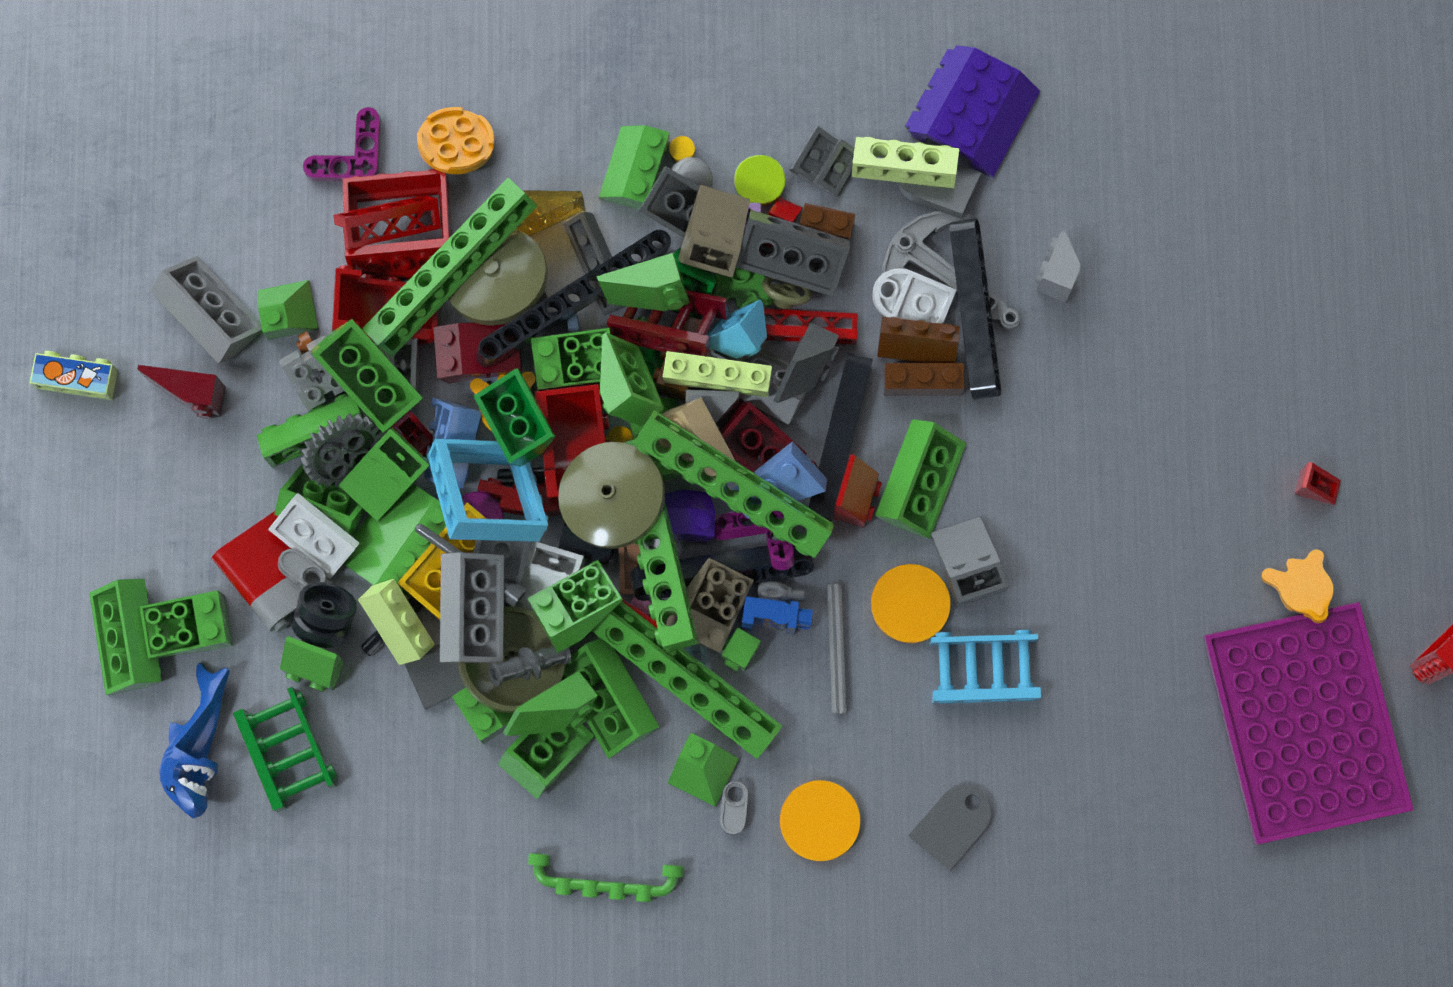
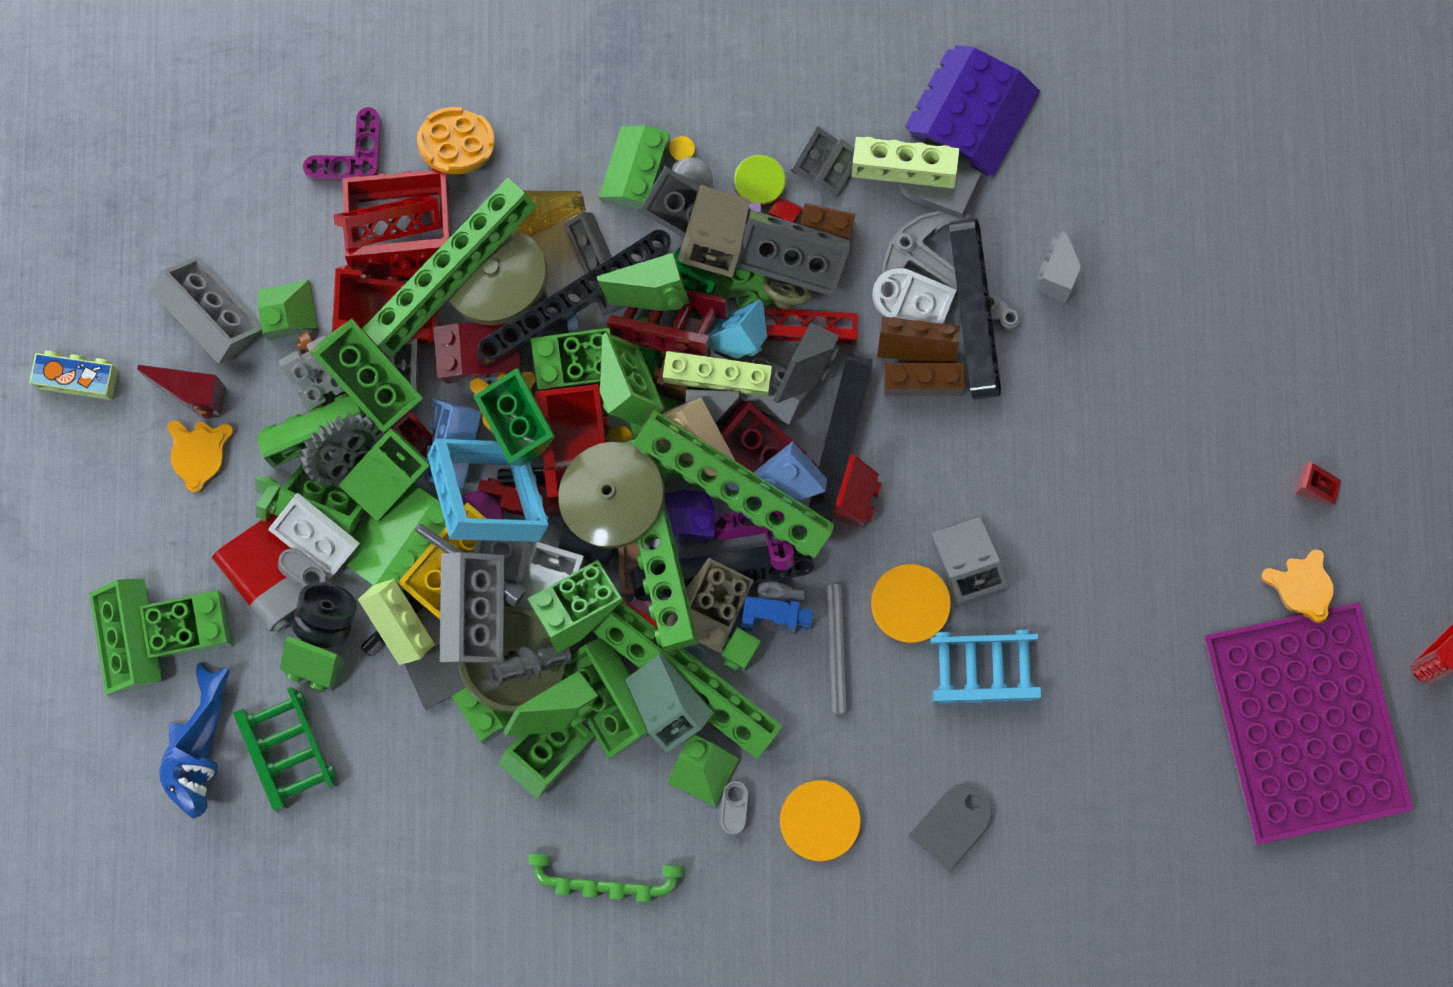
(198, 453): none -> light orange tile
(268, 501): none -> bright green bracket
(667, 703): none -> sand green slope
(921, 478): bright green slope -> none

